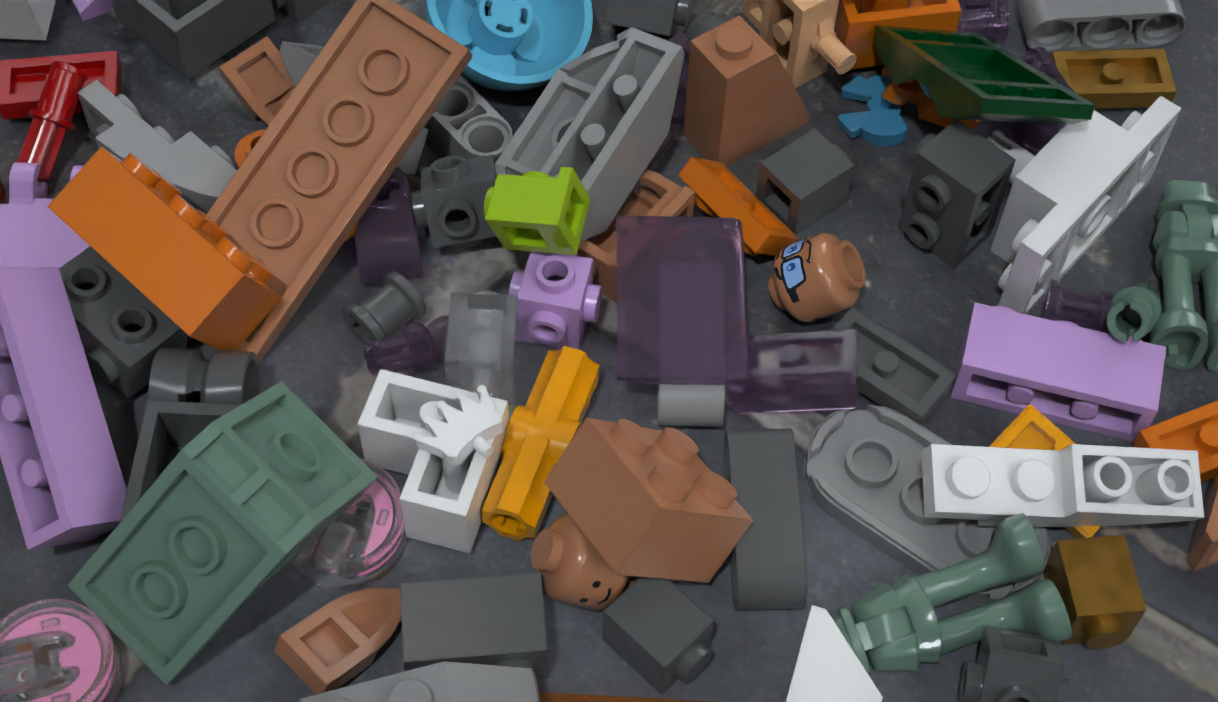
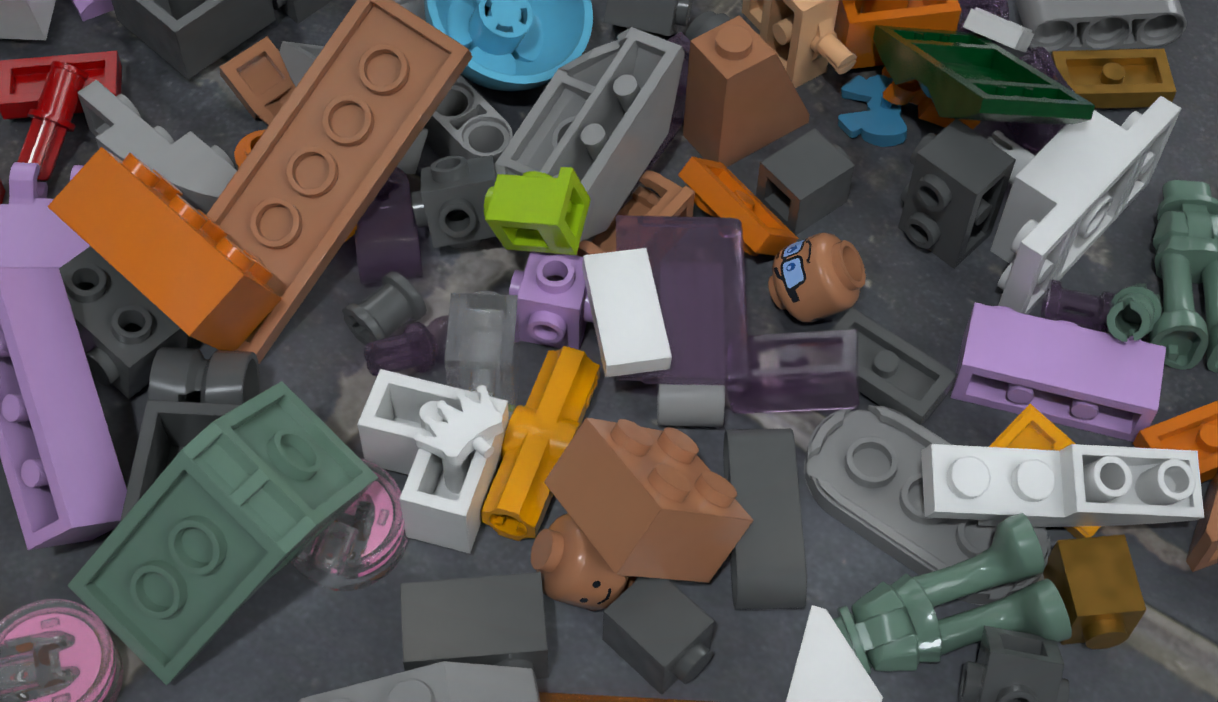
(340, 637): nougat plate -> none
(626, 312): none -> white tile
(999, 29): none -> white tile

